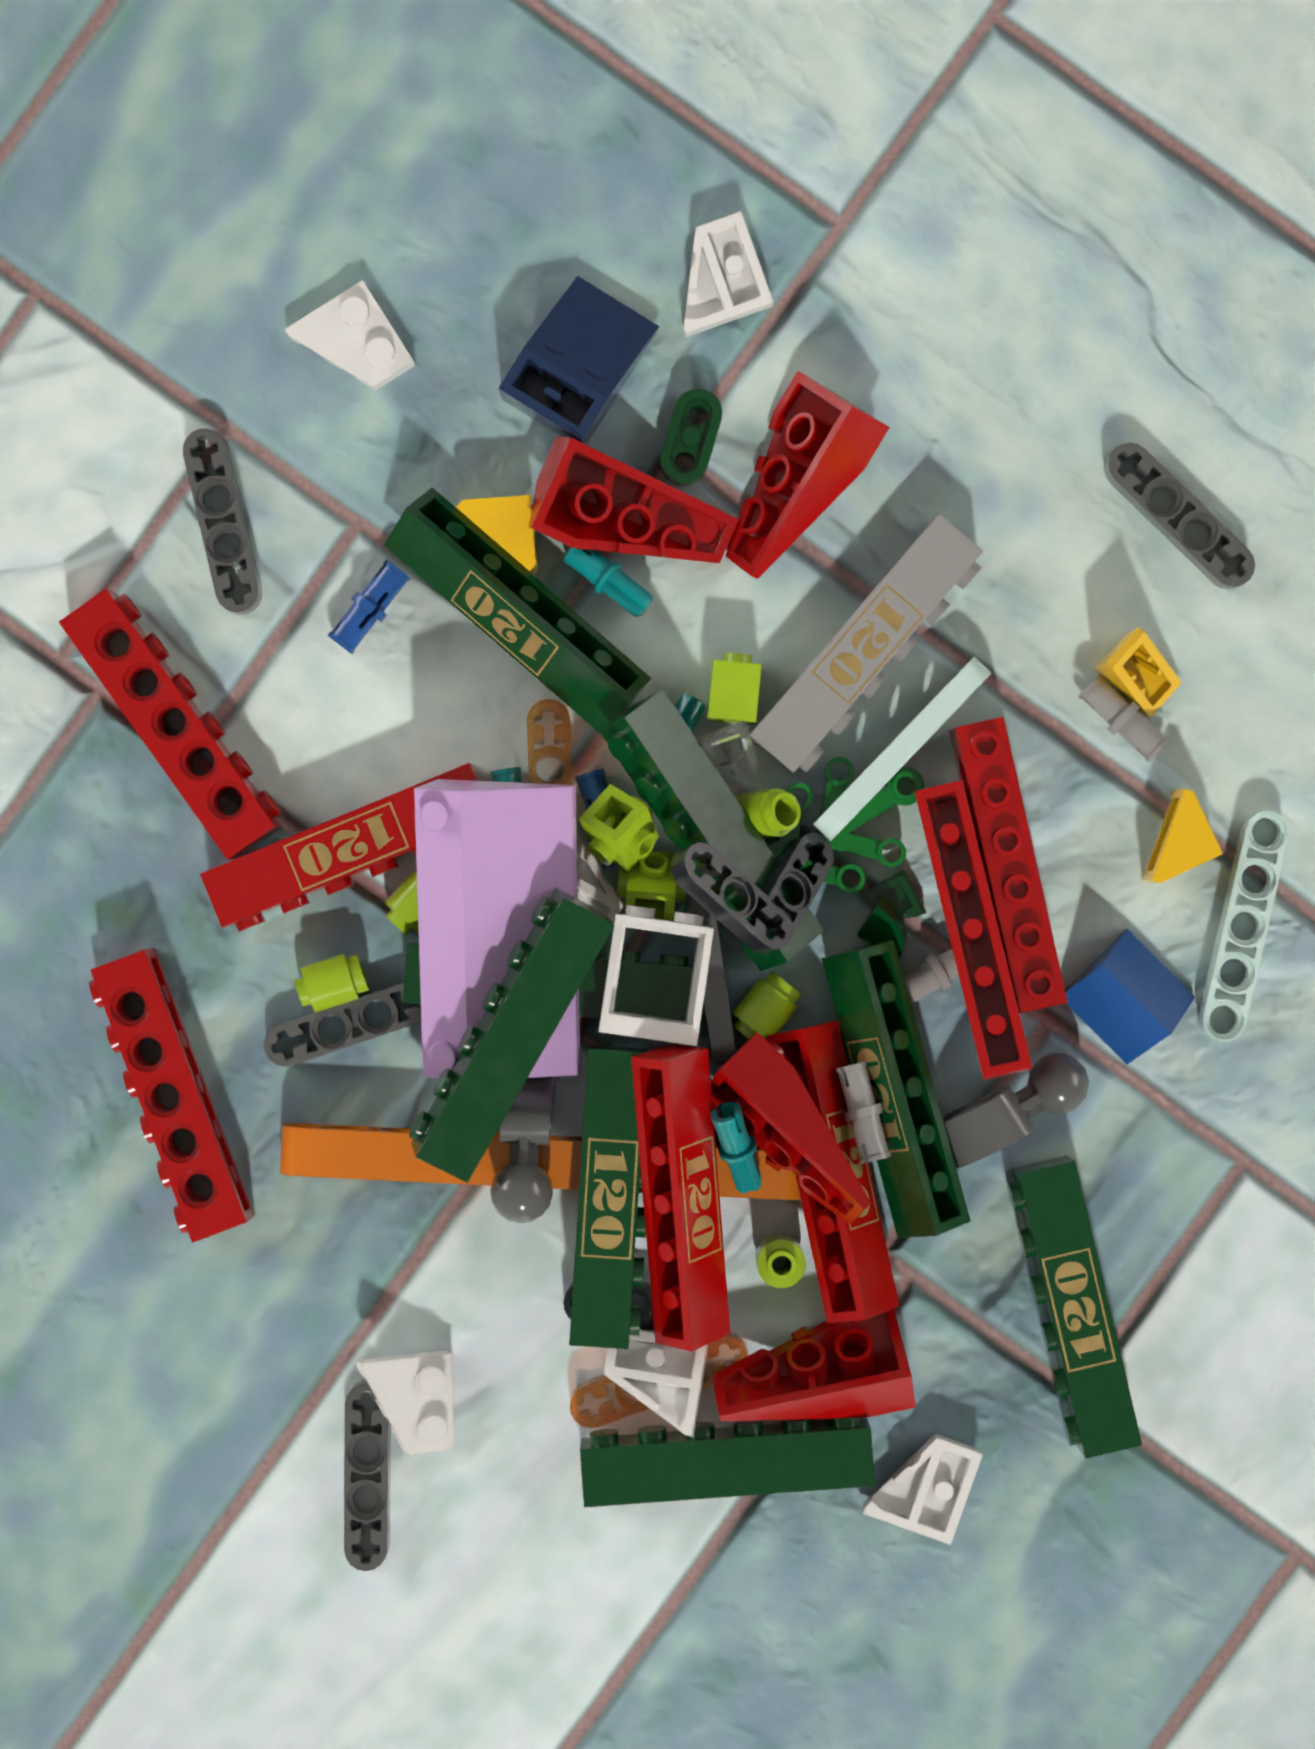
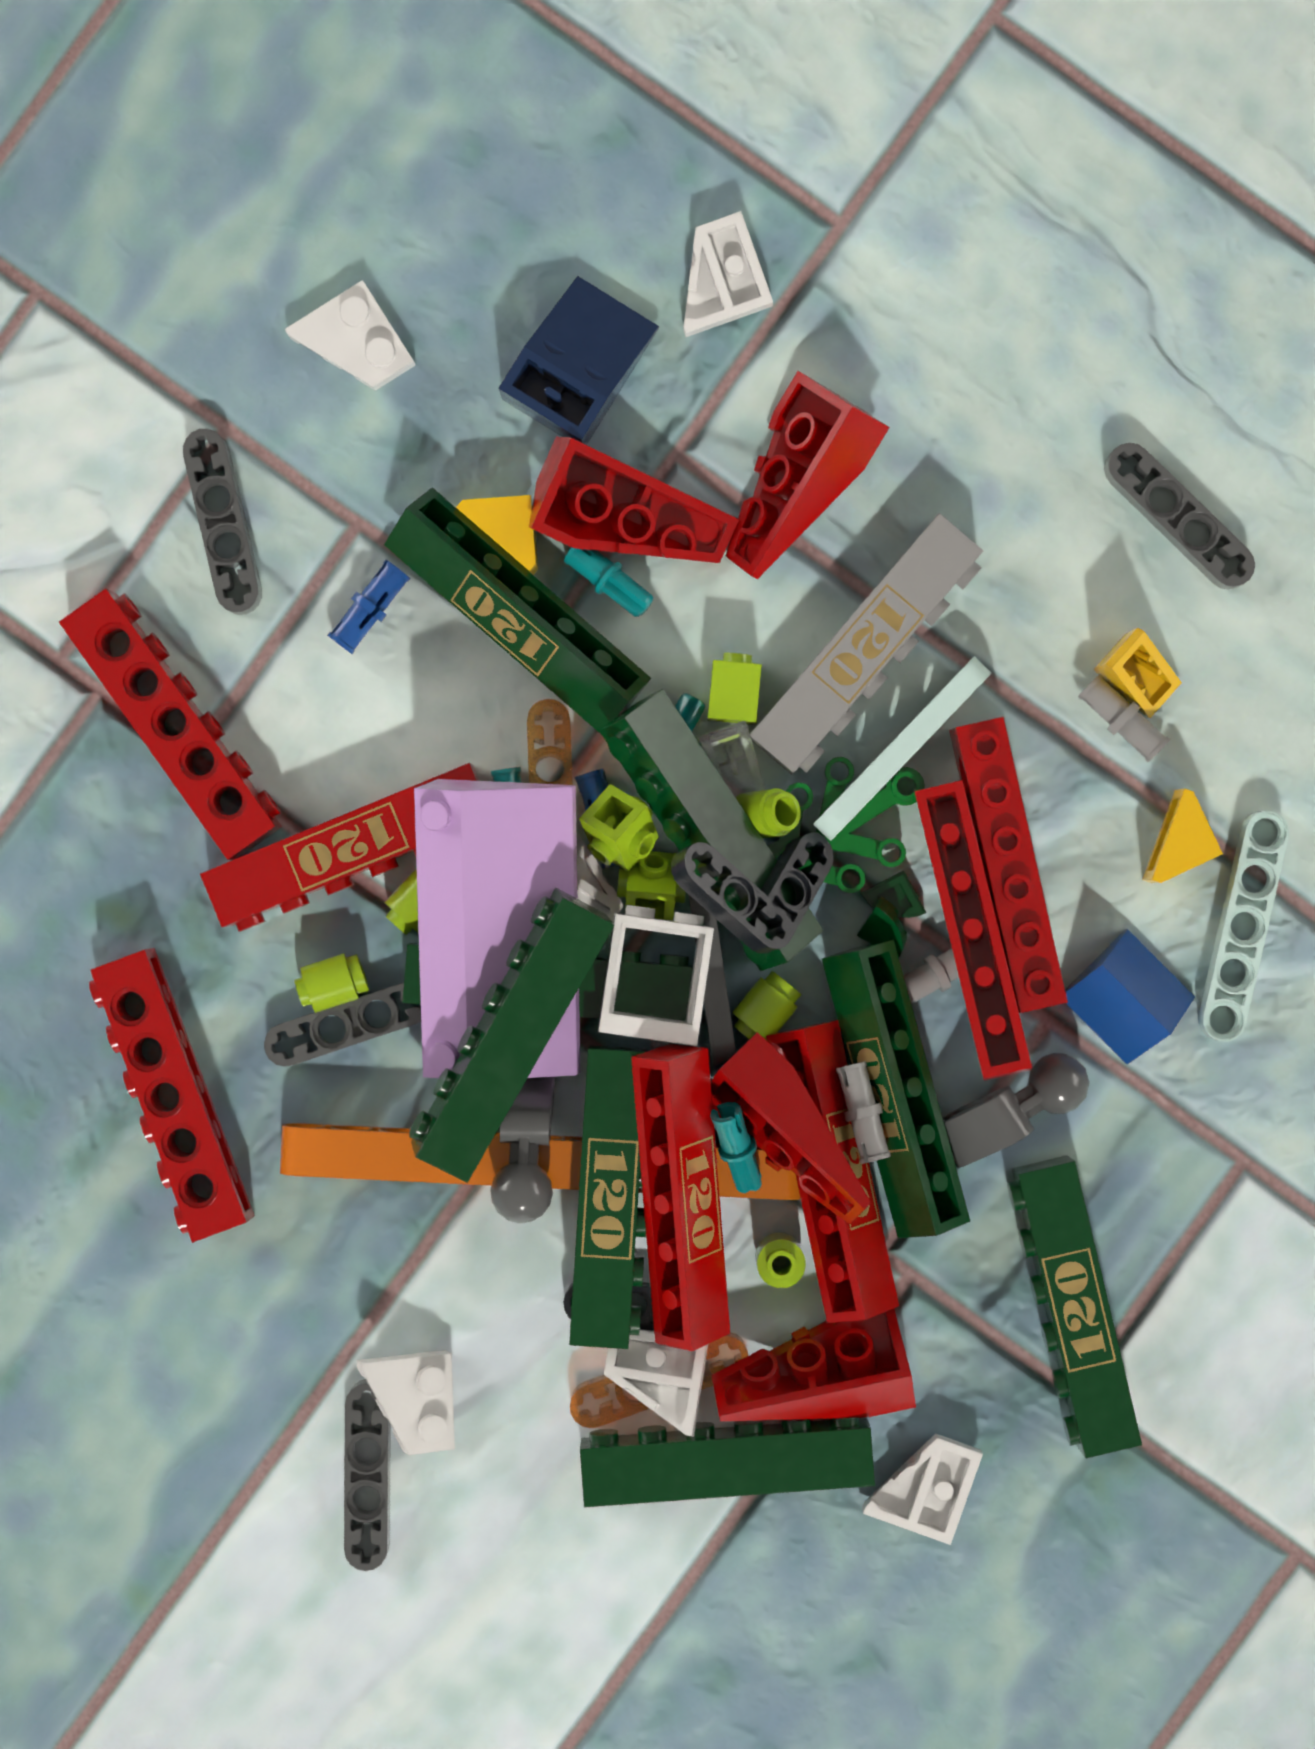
(690, 438): dark green plate -> none

